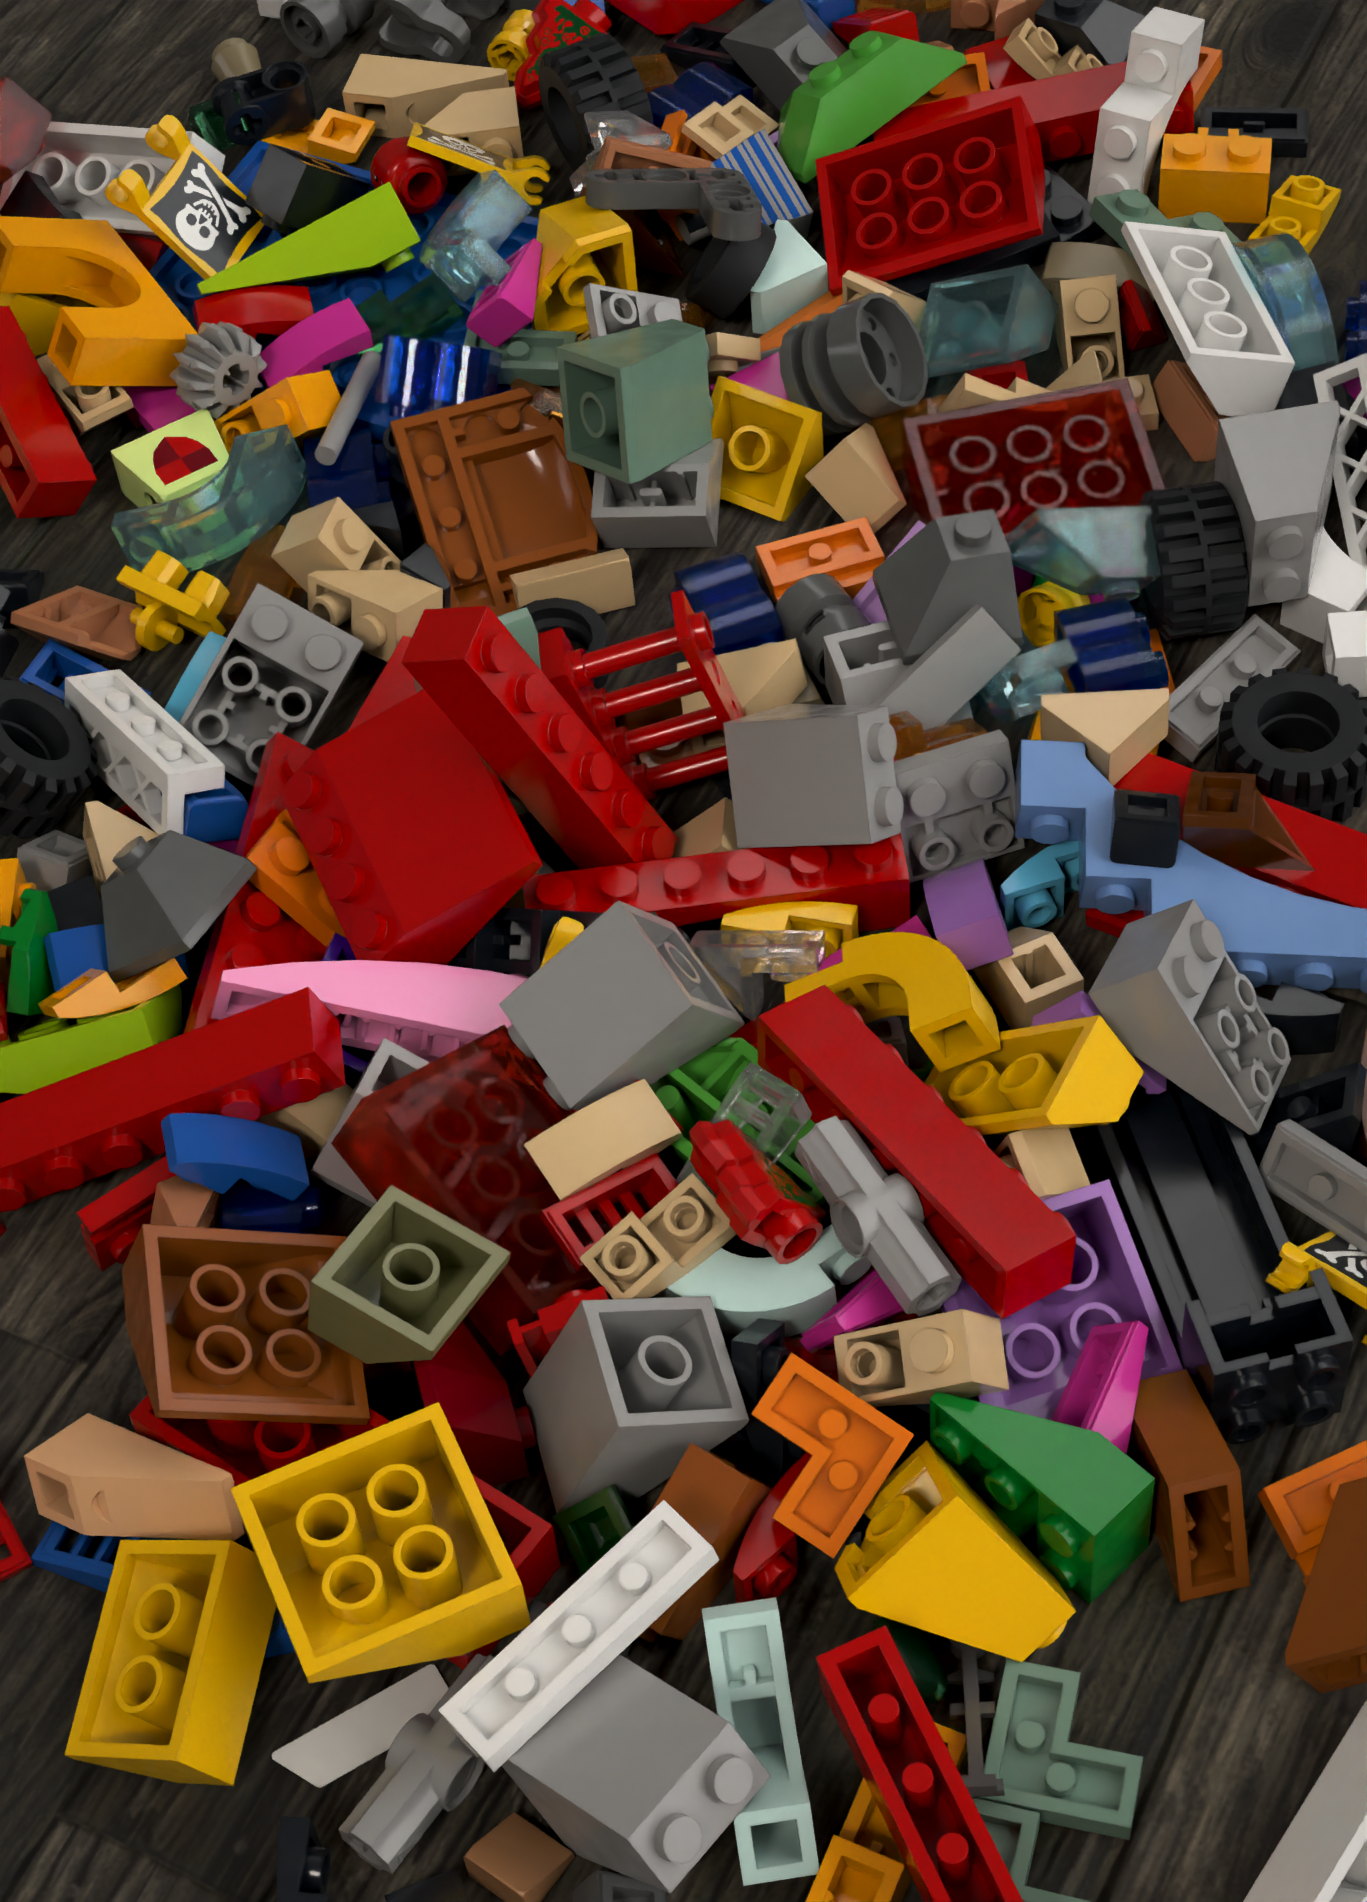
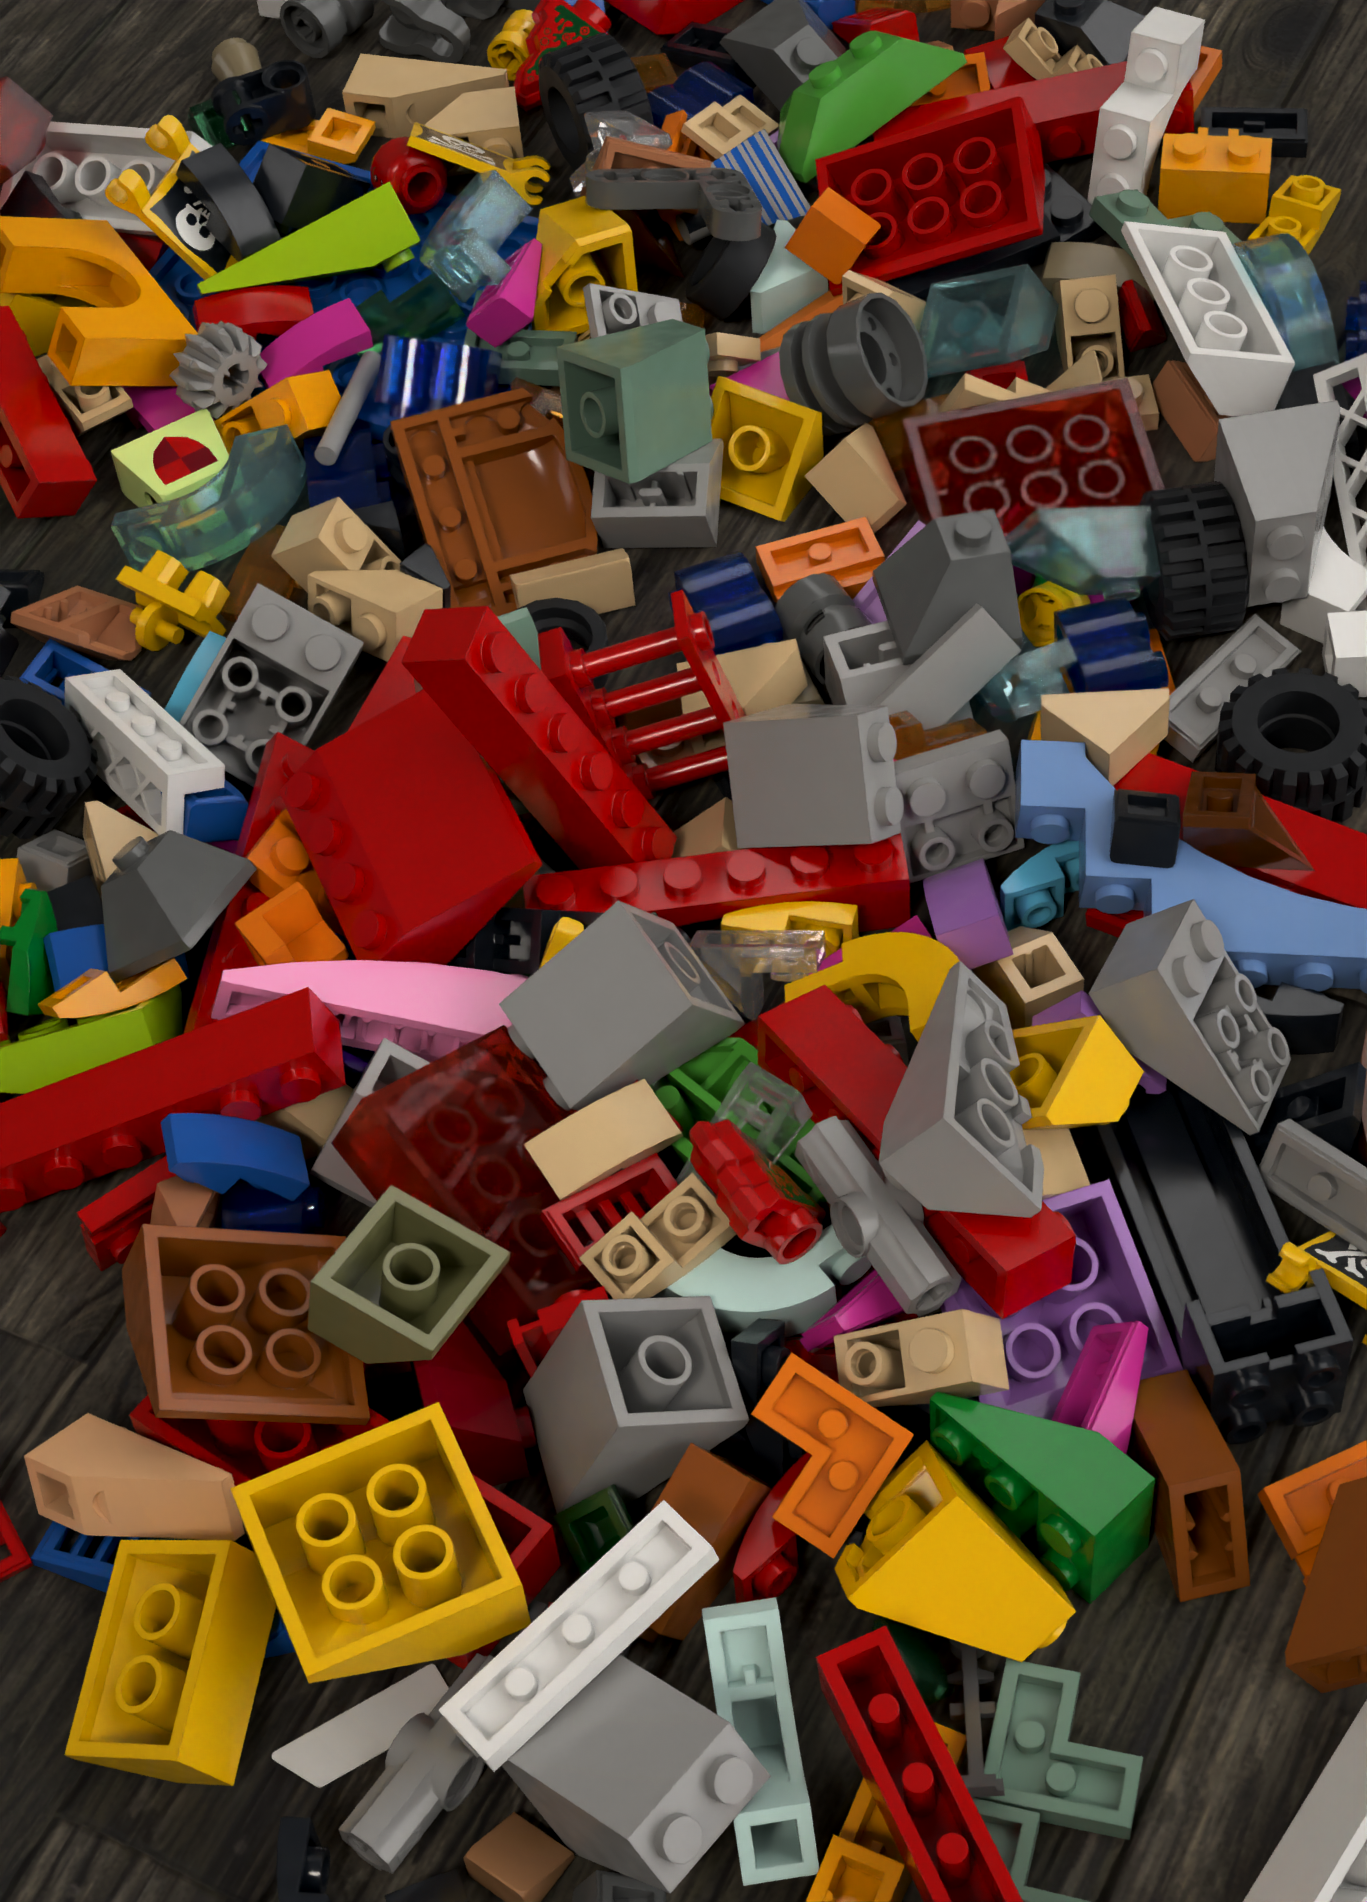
(237, 210): none -> black slope
(290, 930): none -> orange panel
(832, 235): none -> orange panel
(957, 1114): none -> light grey wedge

